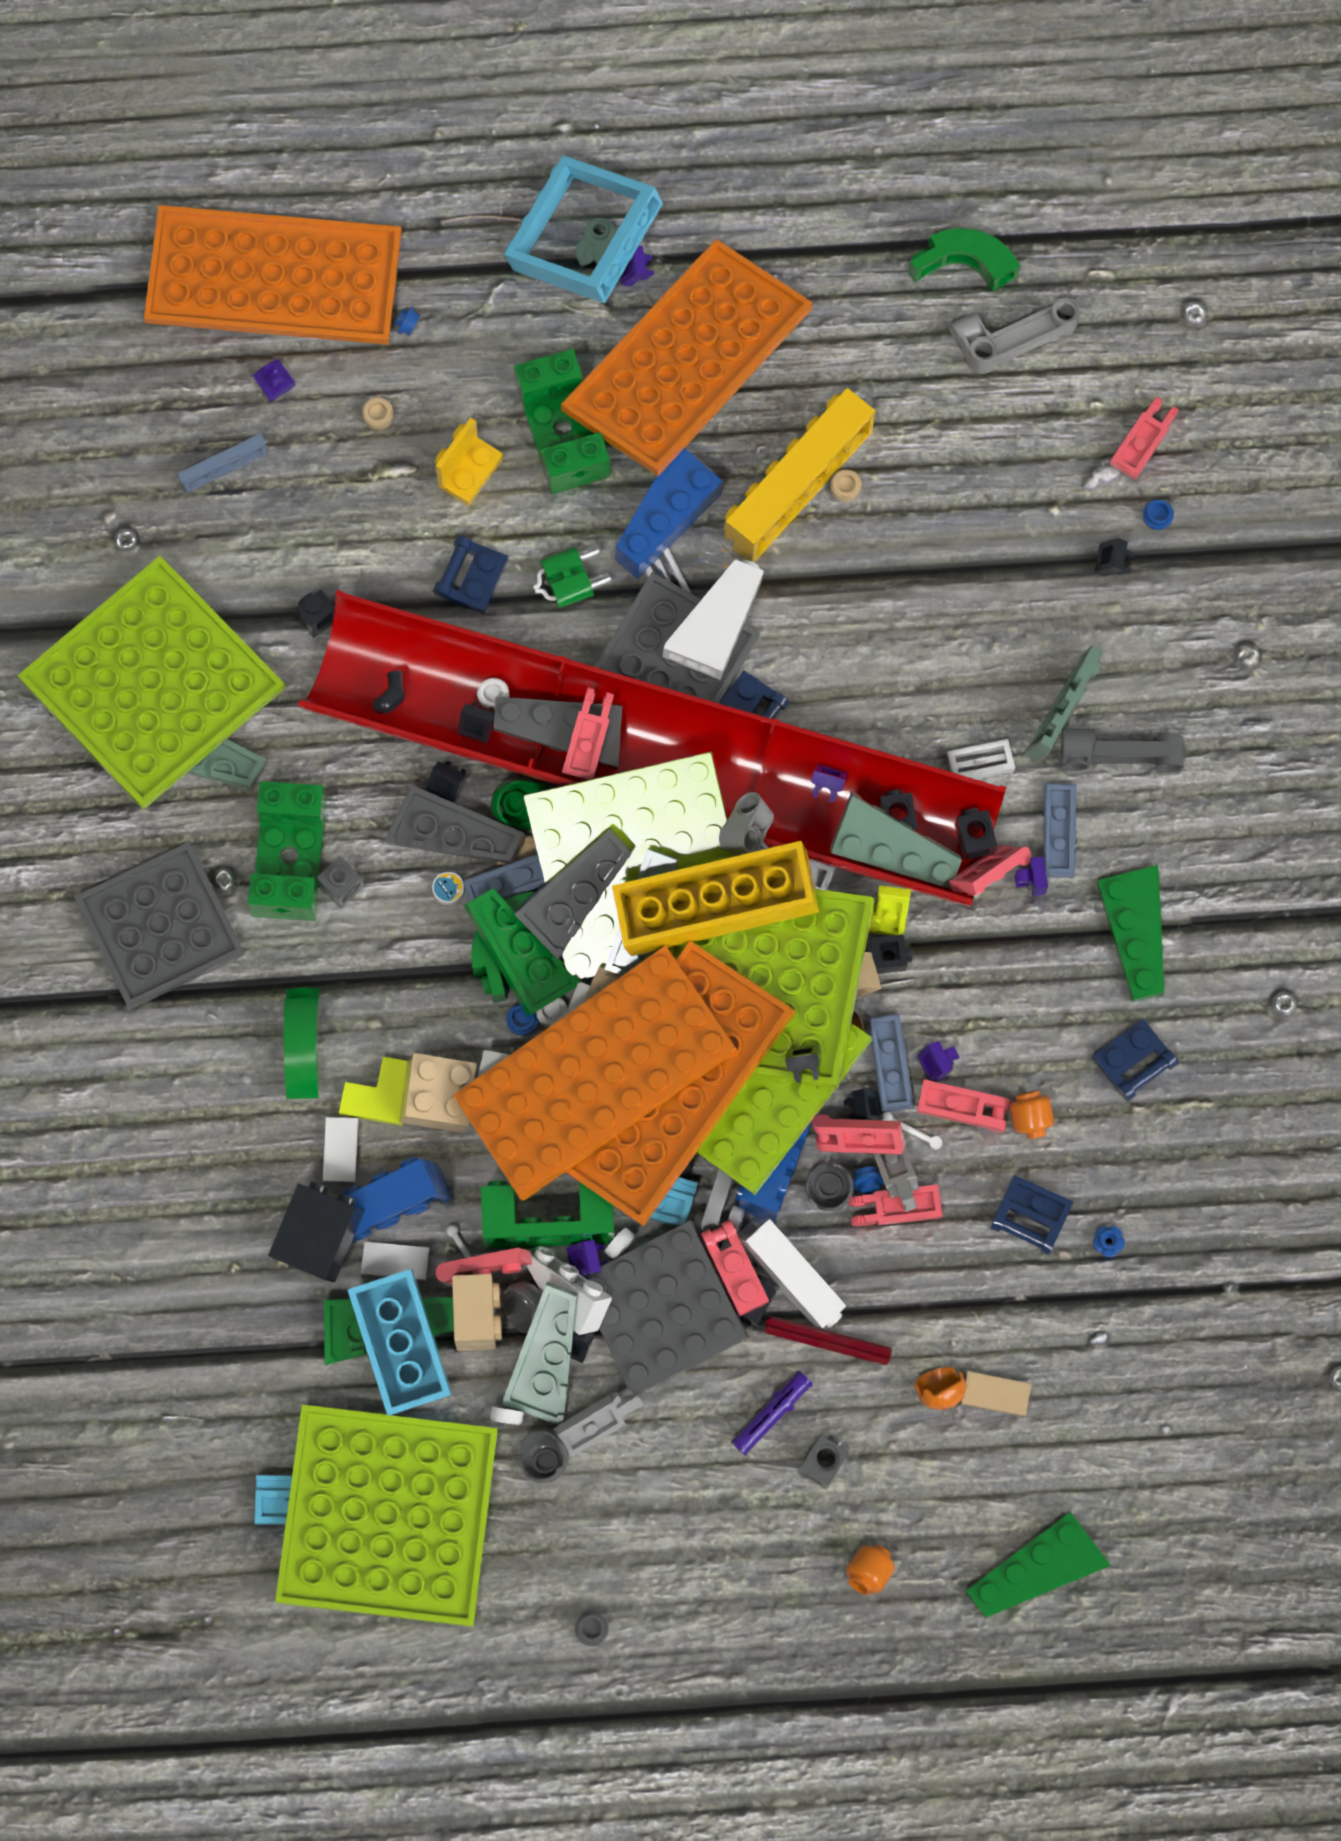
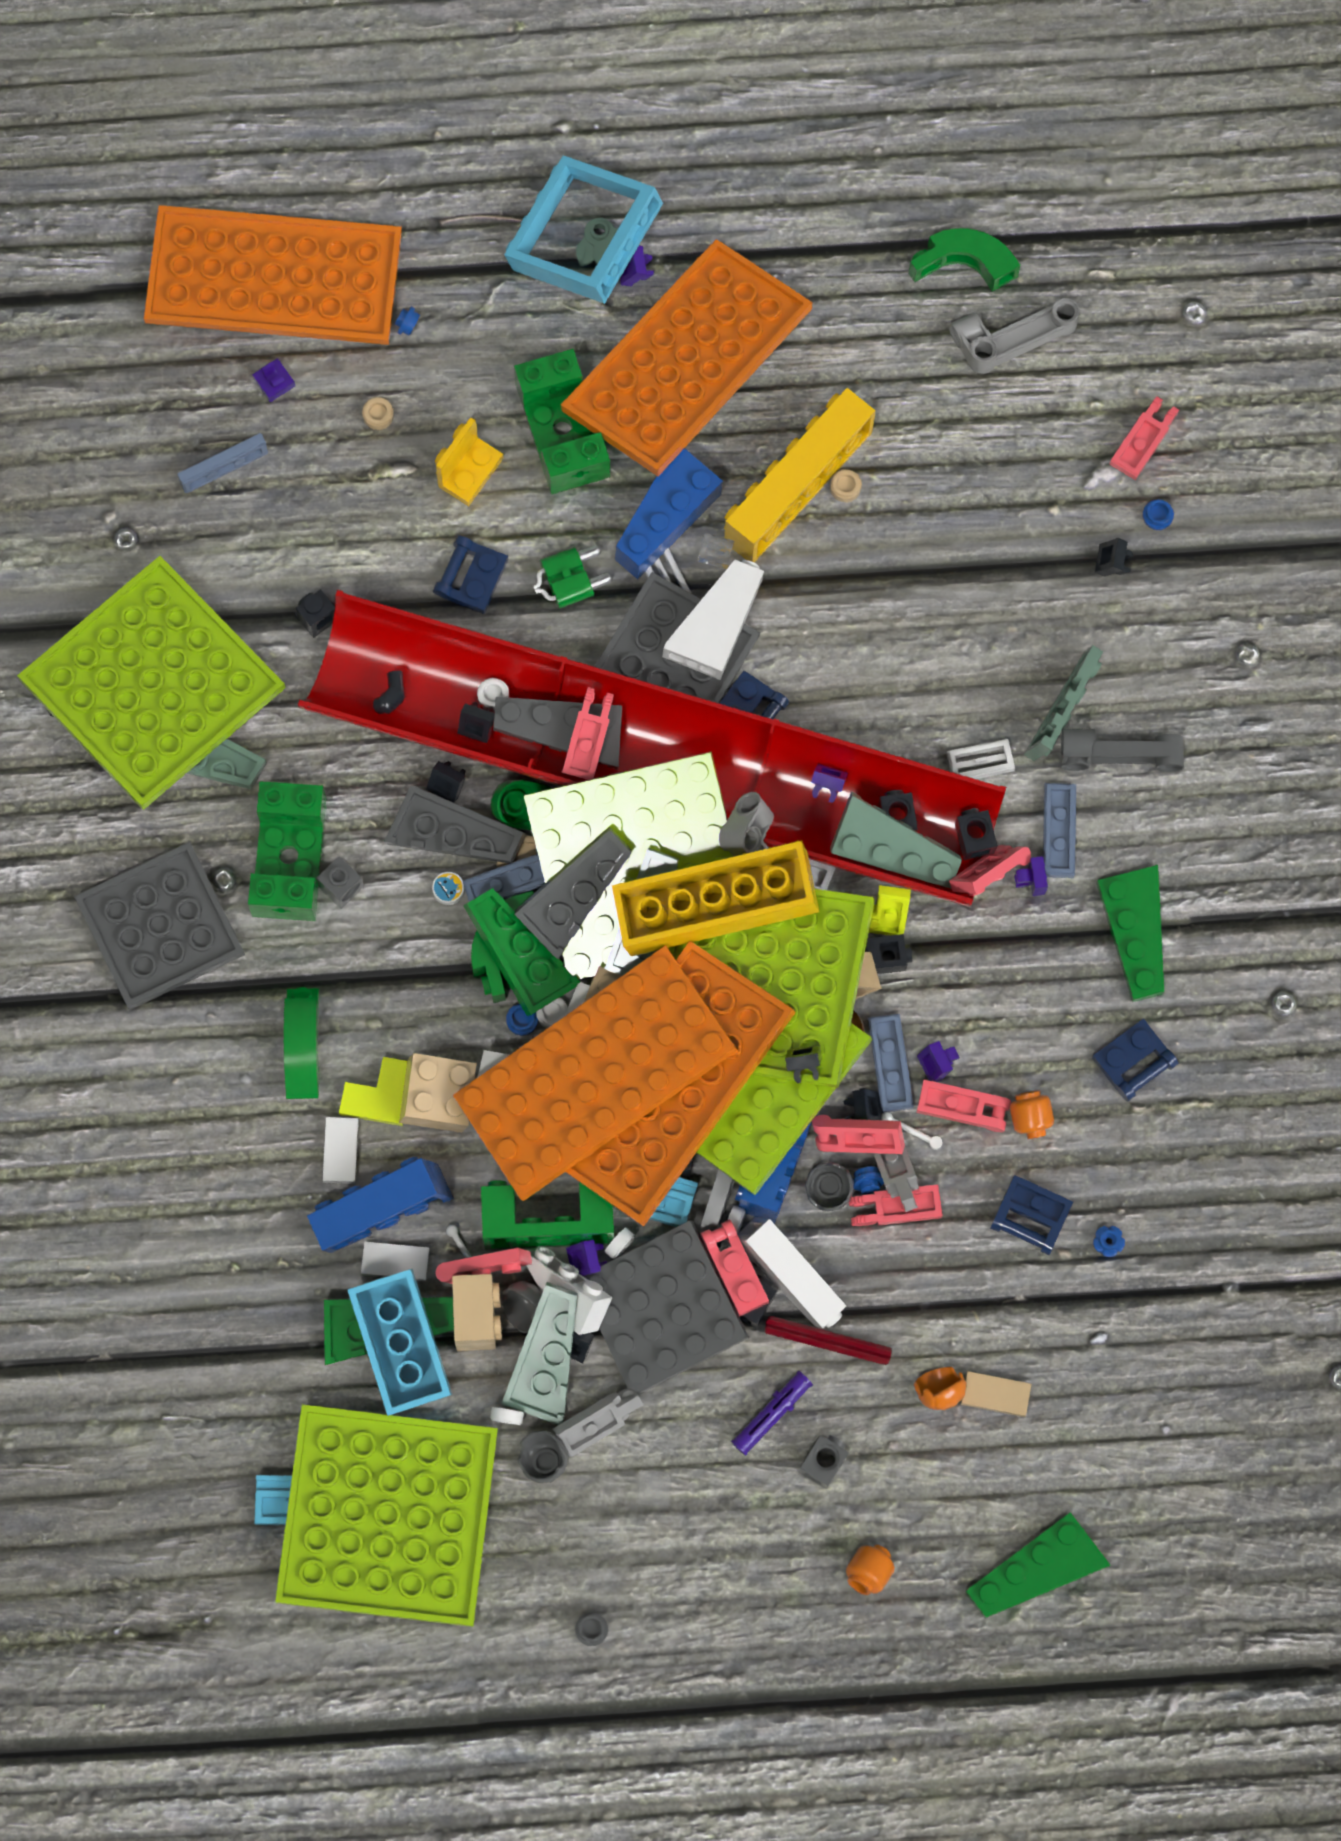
(317, 1231): black brick -> none

